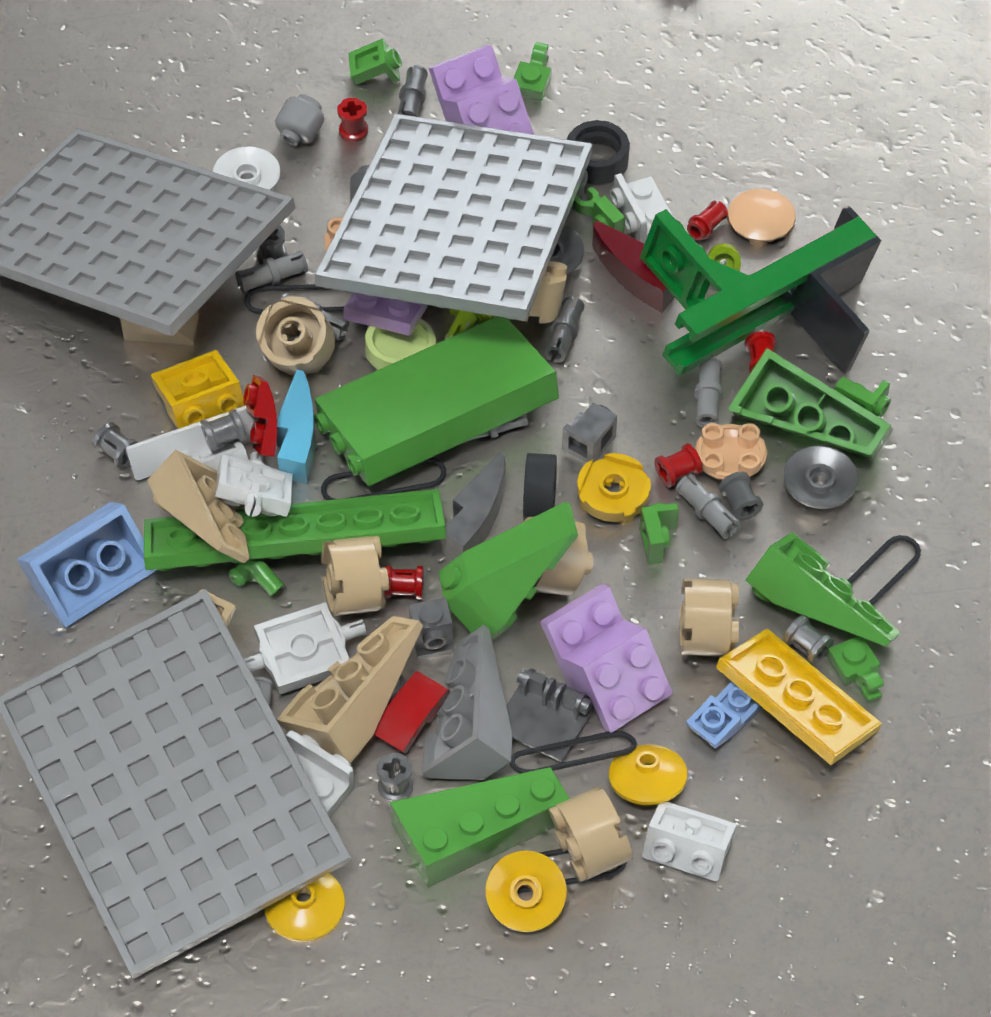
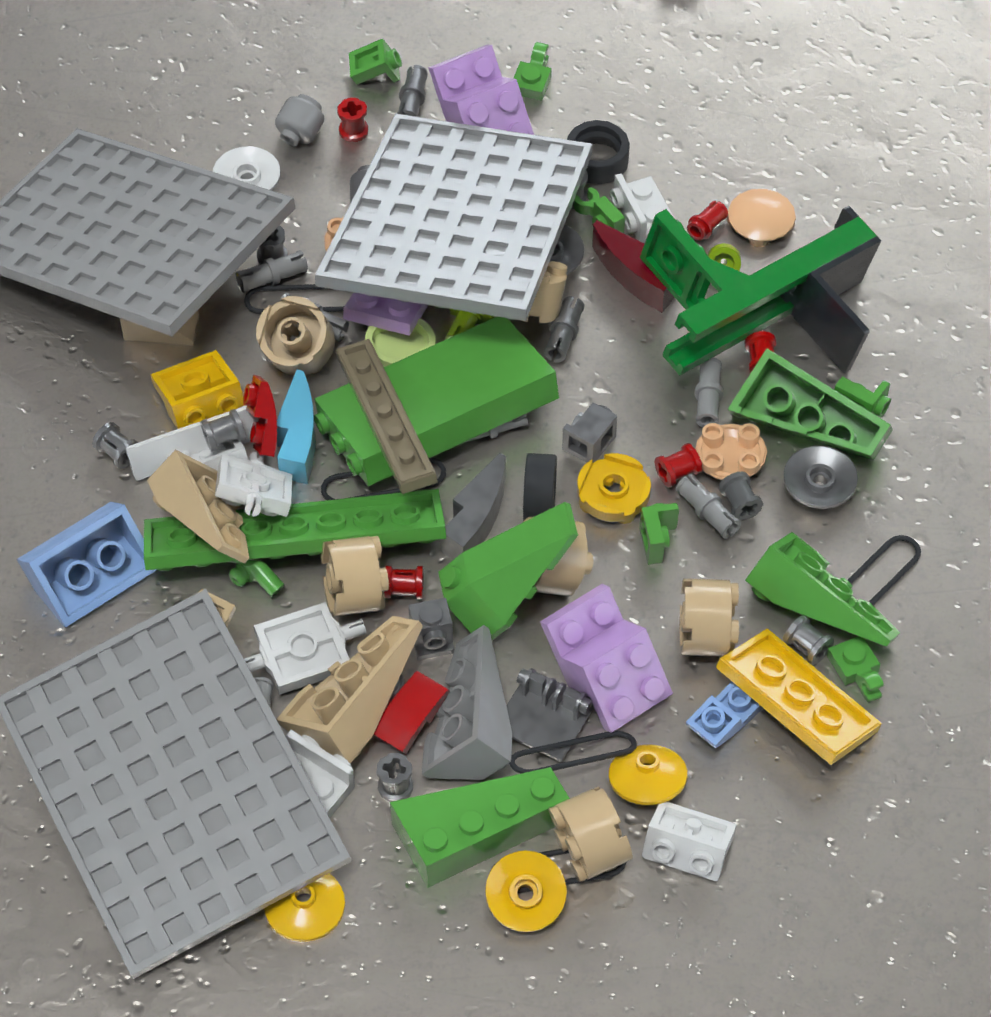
(386, 416): none -> dark tan tile

